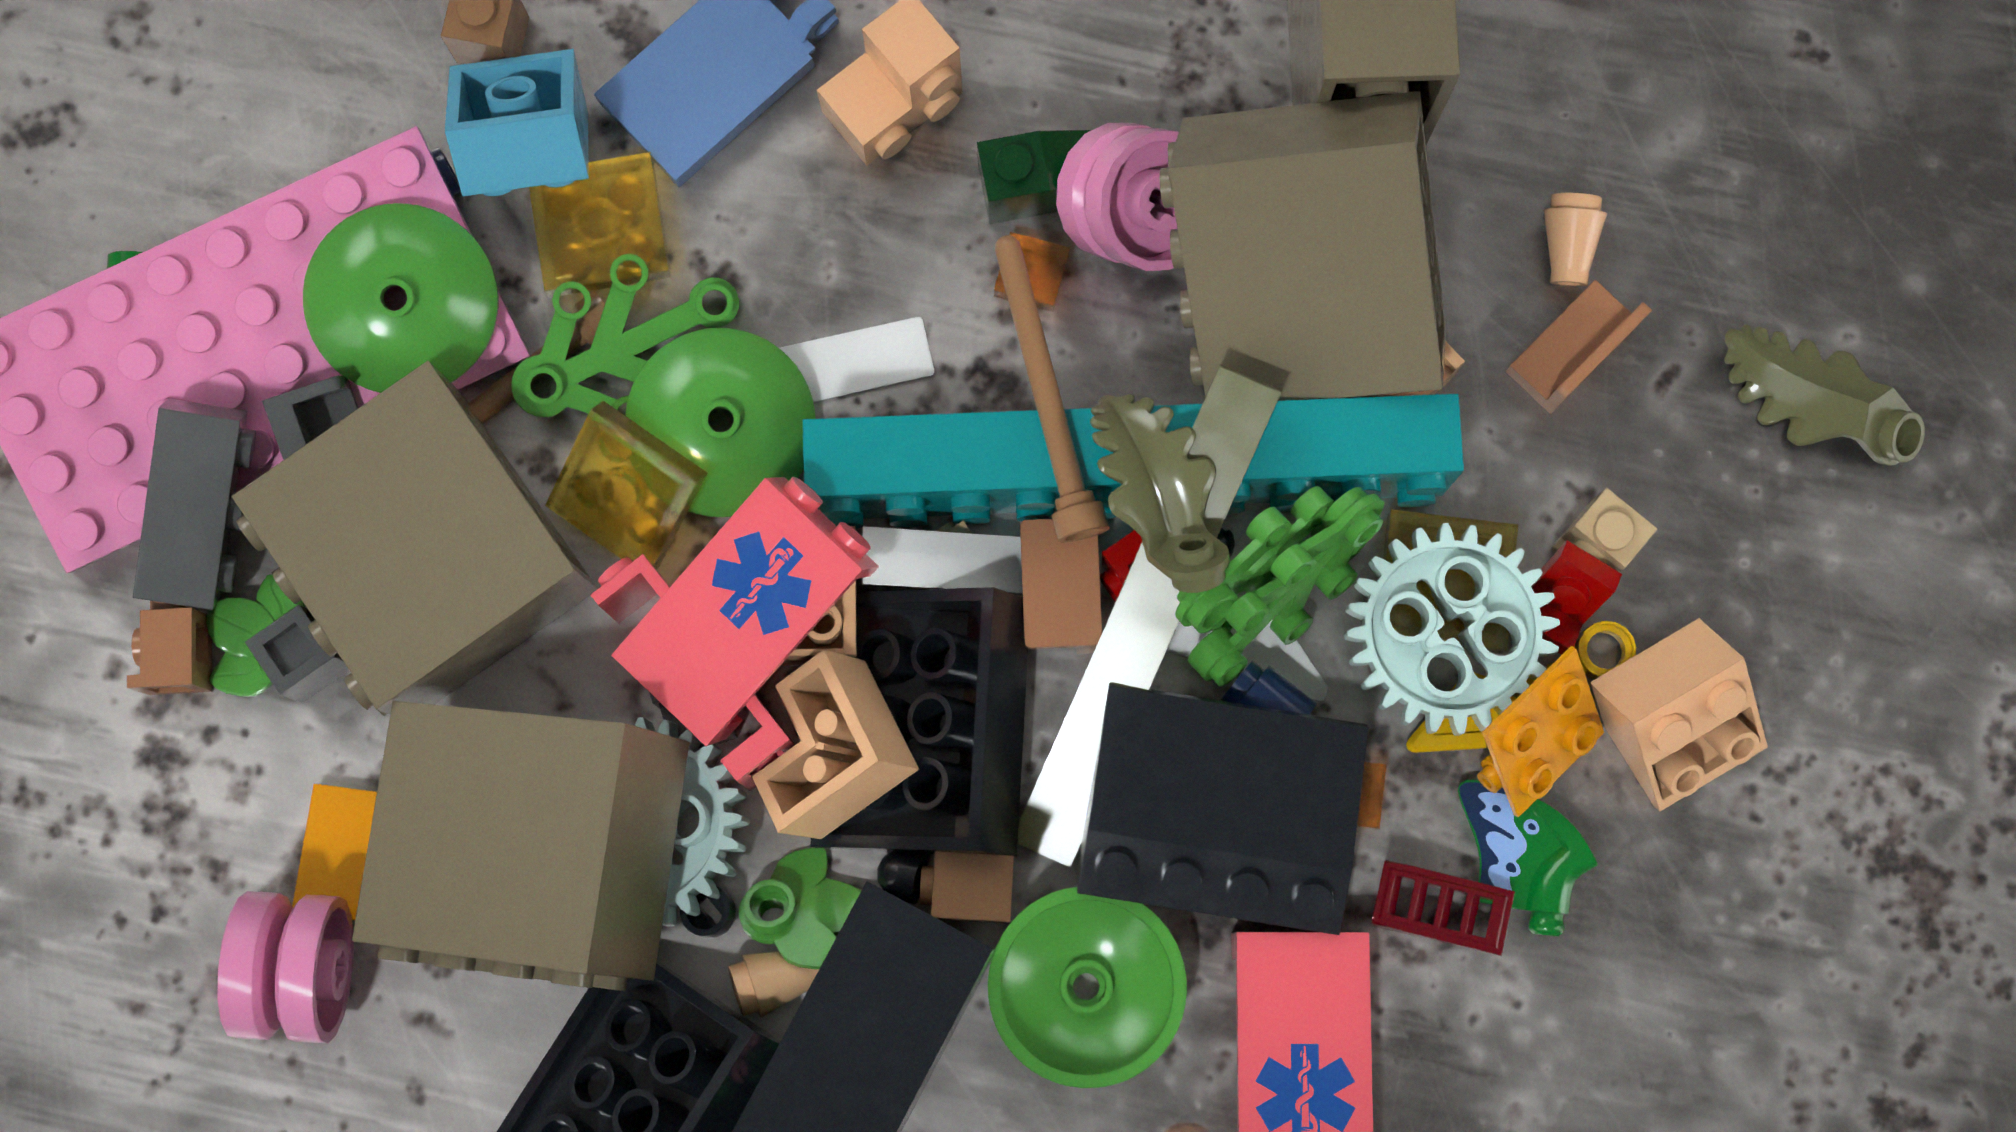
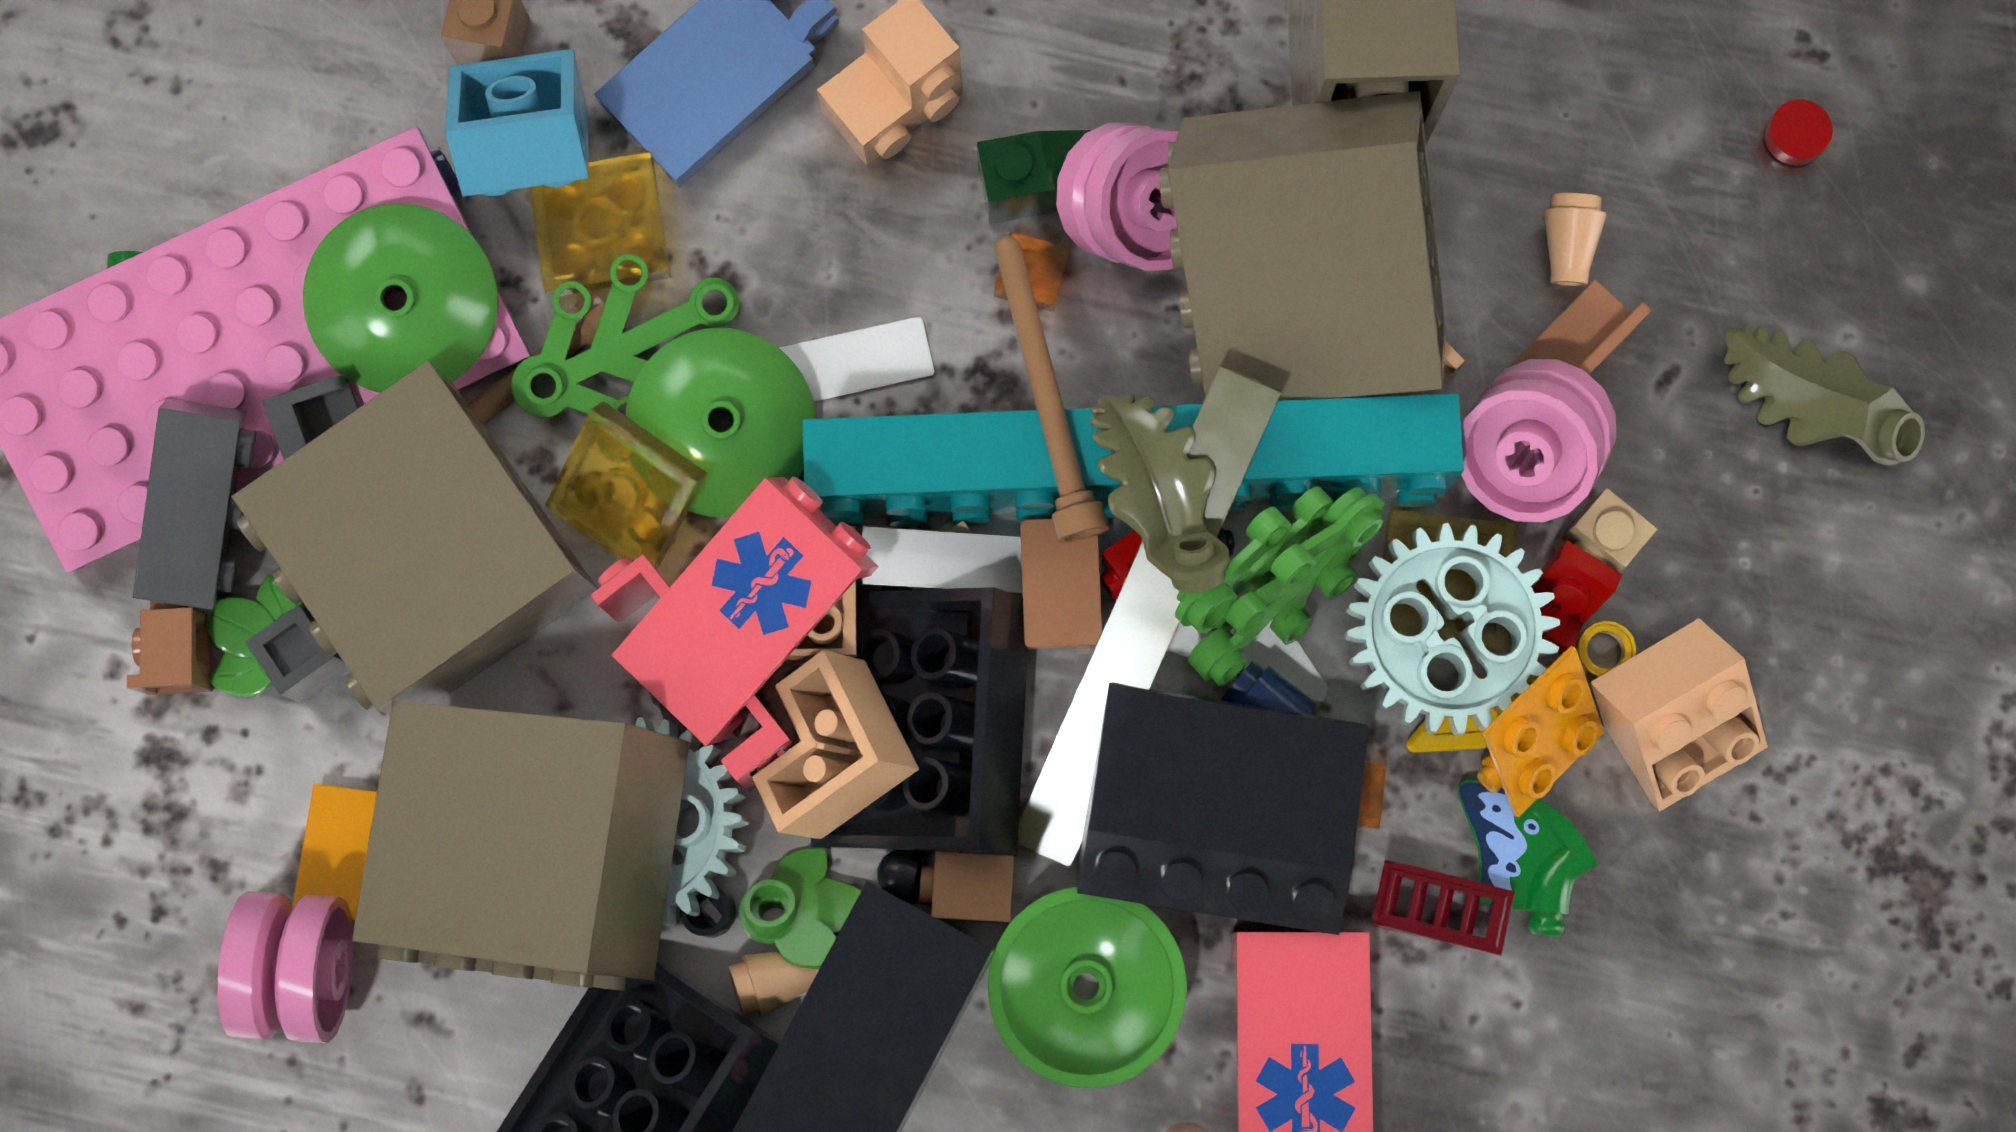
(1537, 440): none -> bright pink wheel
(1798, 132): none -> red tile

